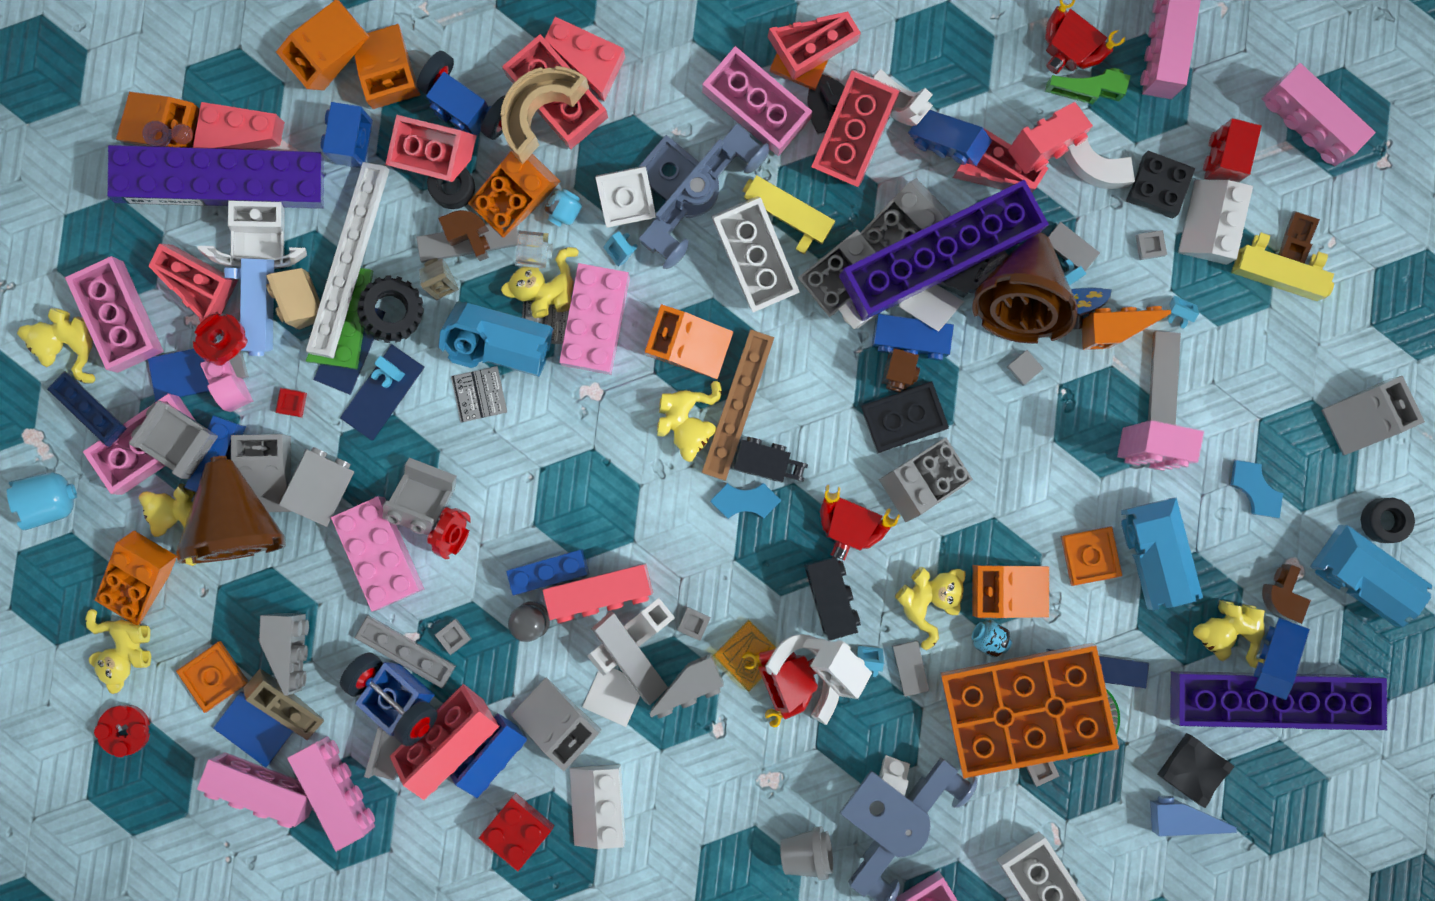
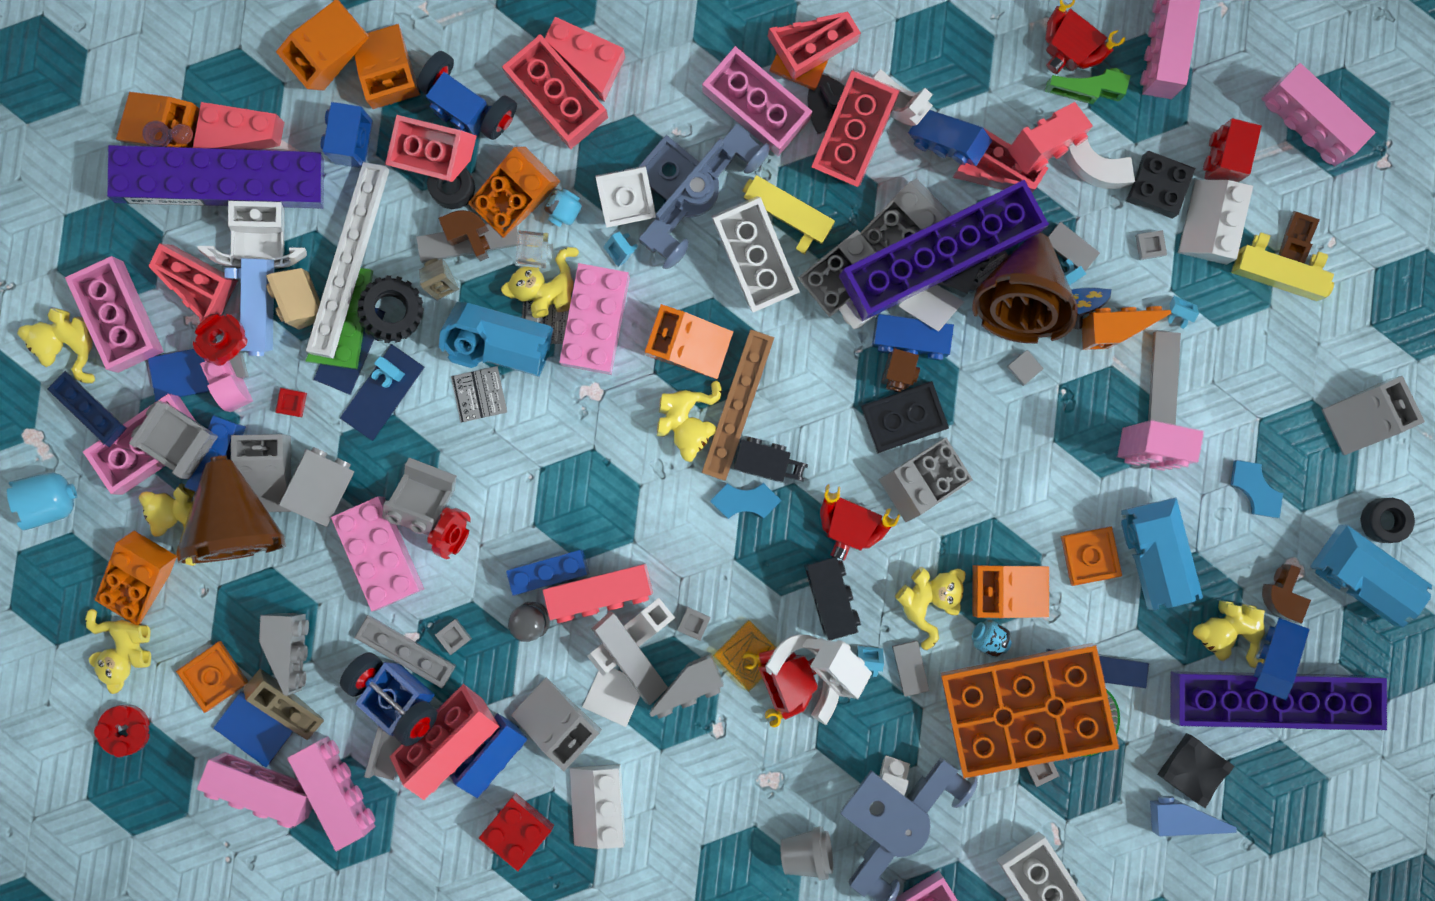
(531, 93): tan brick -> none

